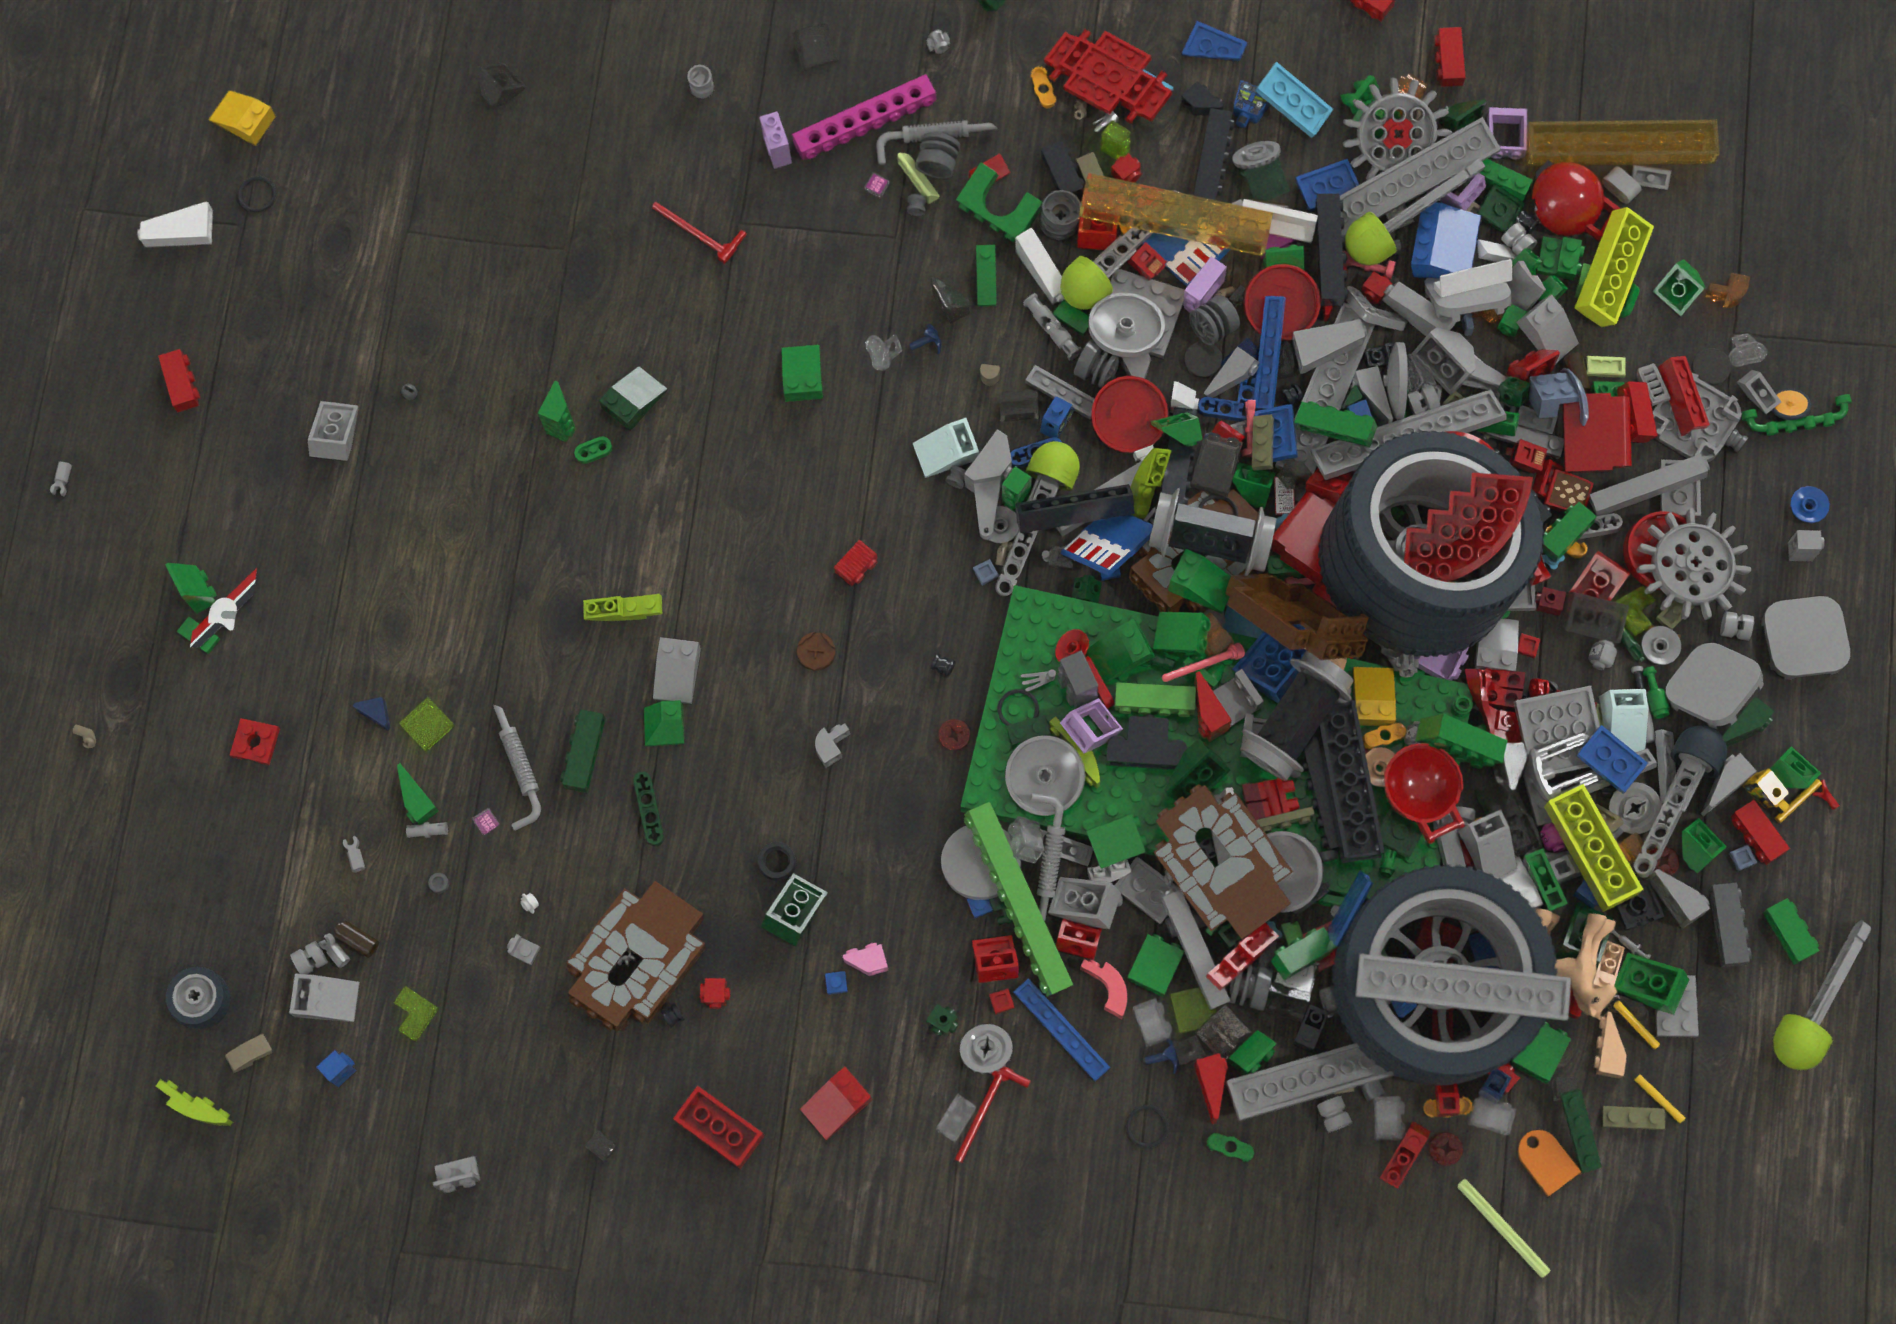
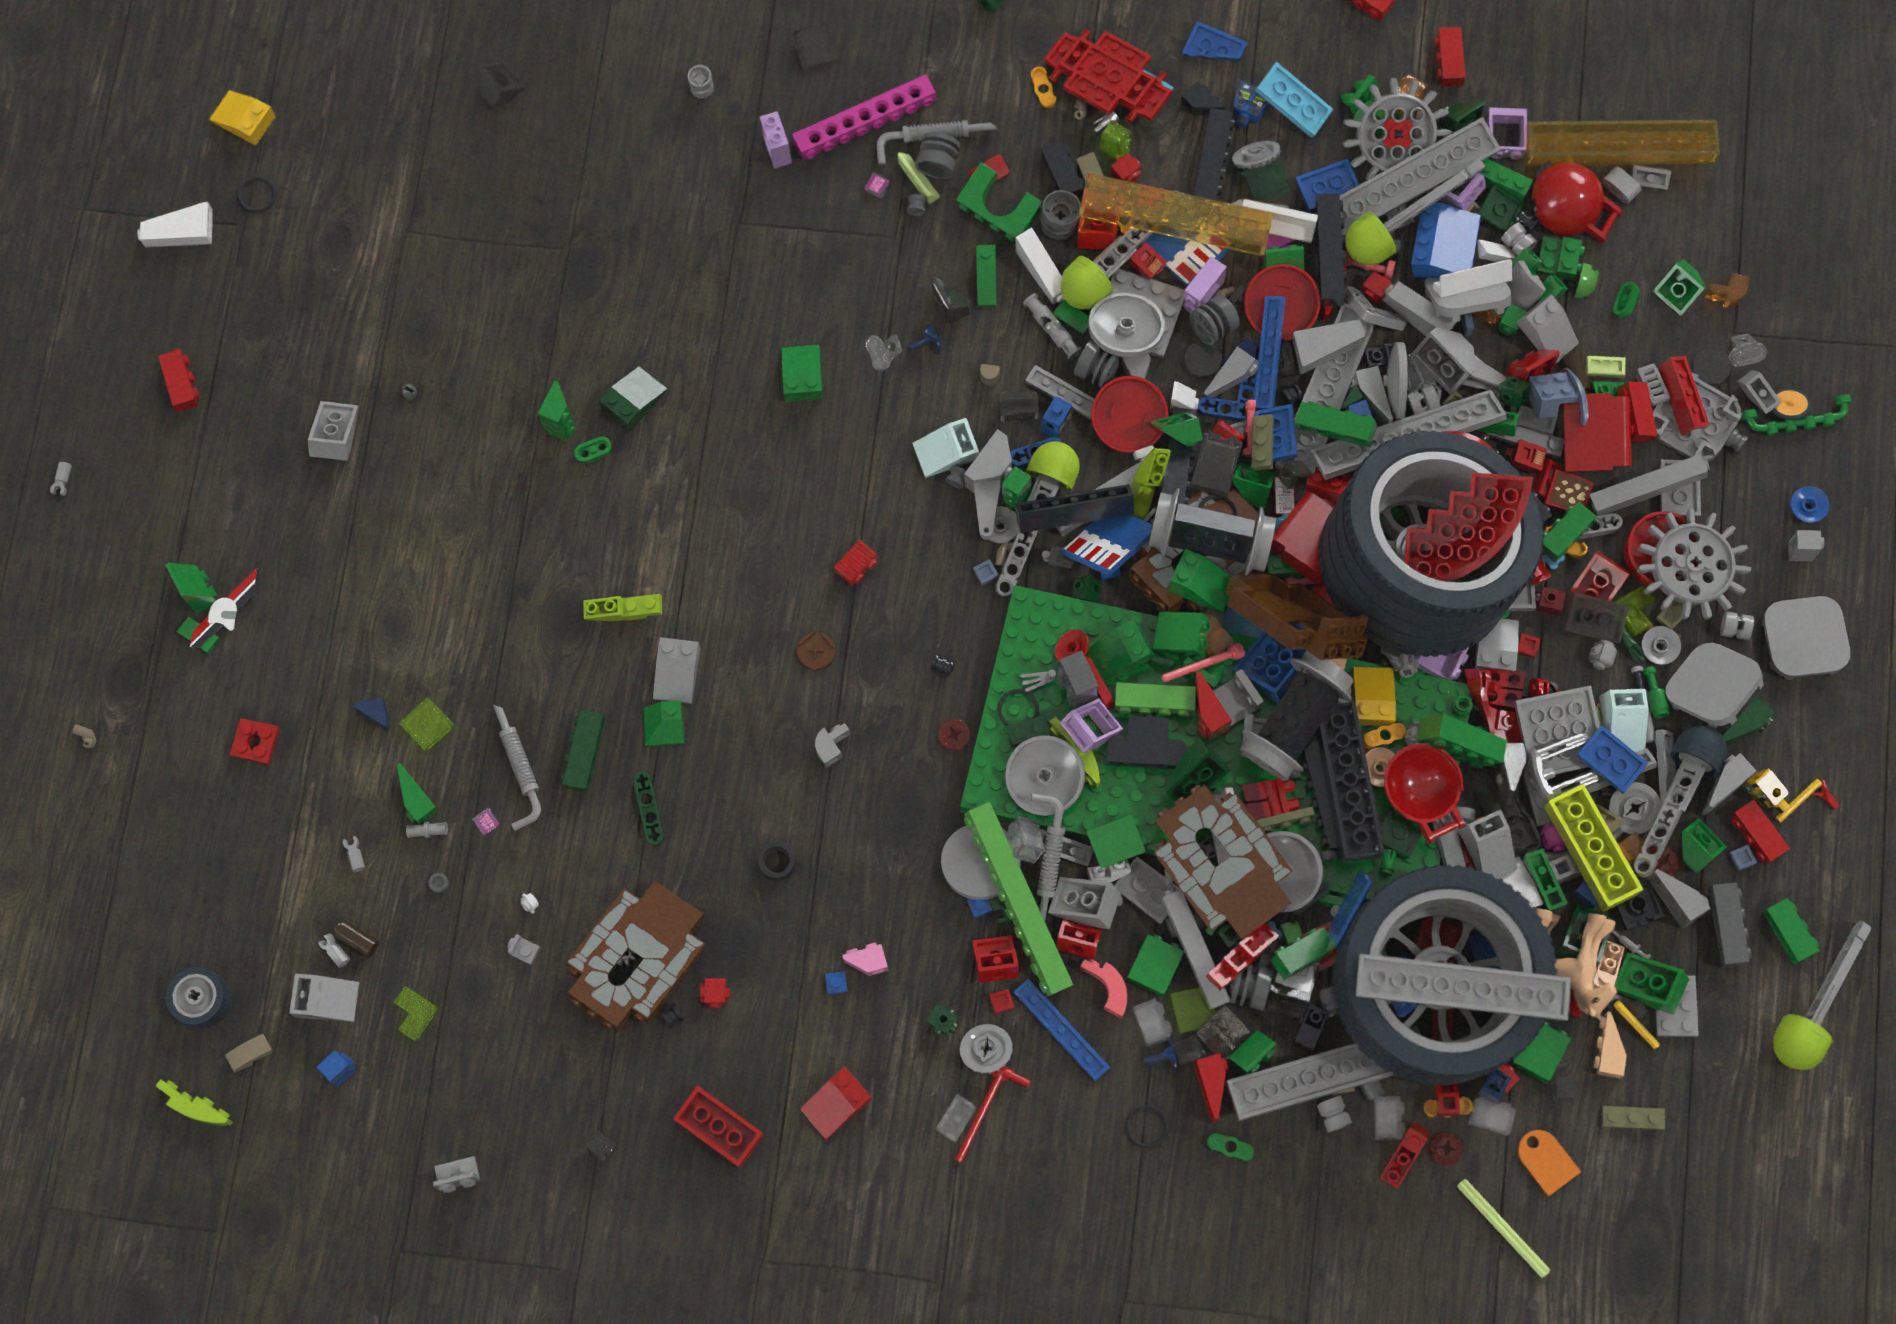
(303, 963): light grey wheel -> none
(724, 252): red bar -> none
(793, 909): dark green slope -> none
(938, 41): light grey gear -> none
(1580, 1130): dark green plate -> none
(1614, 267): neon yellow brick -> none
(1660, 1099): yellow bar -> none
(1794, 770): green slope -> none

